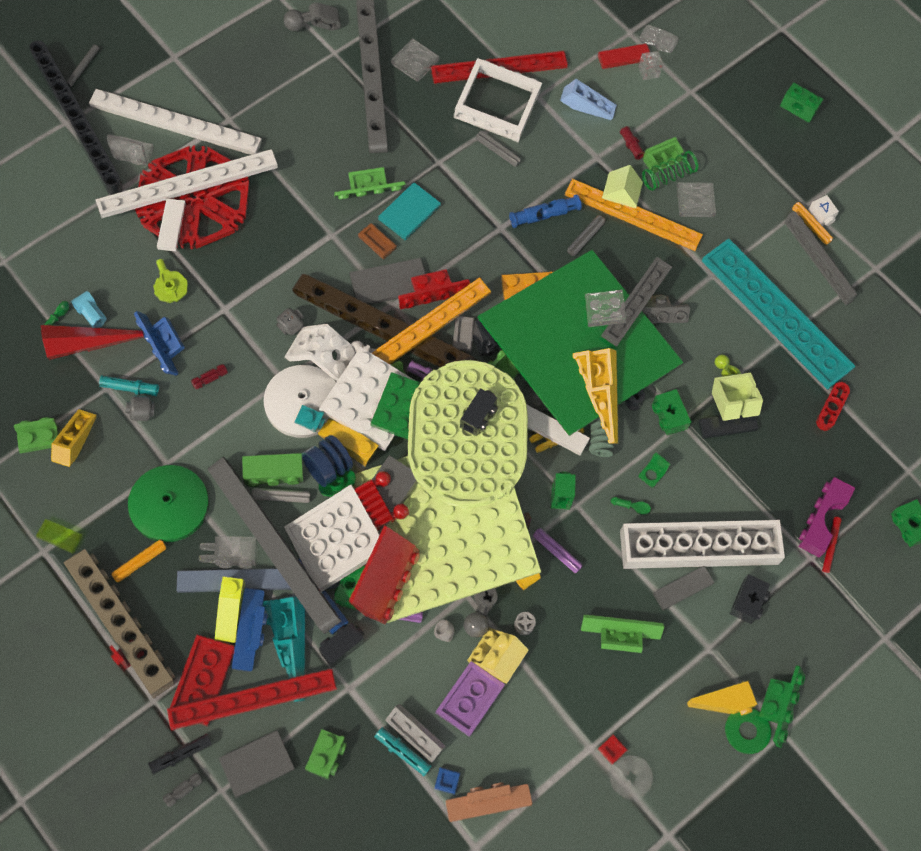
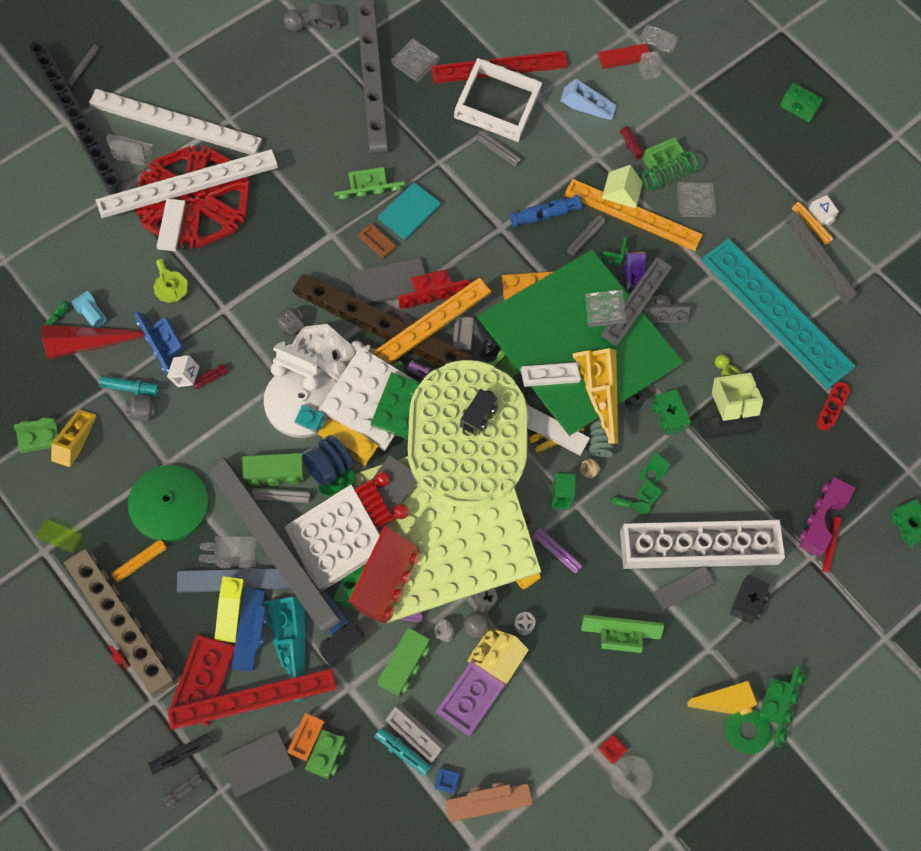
(183, 371): none -> white brick
(297, 362): none -> white gear
(305, 737): none -> orange plate
(404, 662): none -> bright green brick
(550, 374): none -> white tile
(589, 468): none -> tan plate
(618, 257): none -> green bracket
(634, 268): none -> dark purple slope
(649, 493): none -> green tile

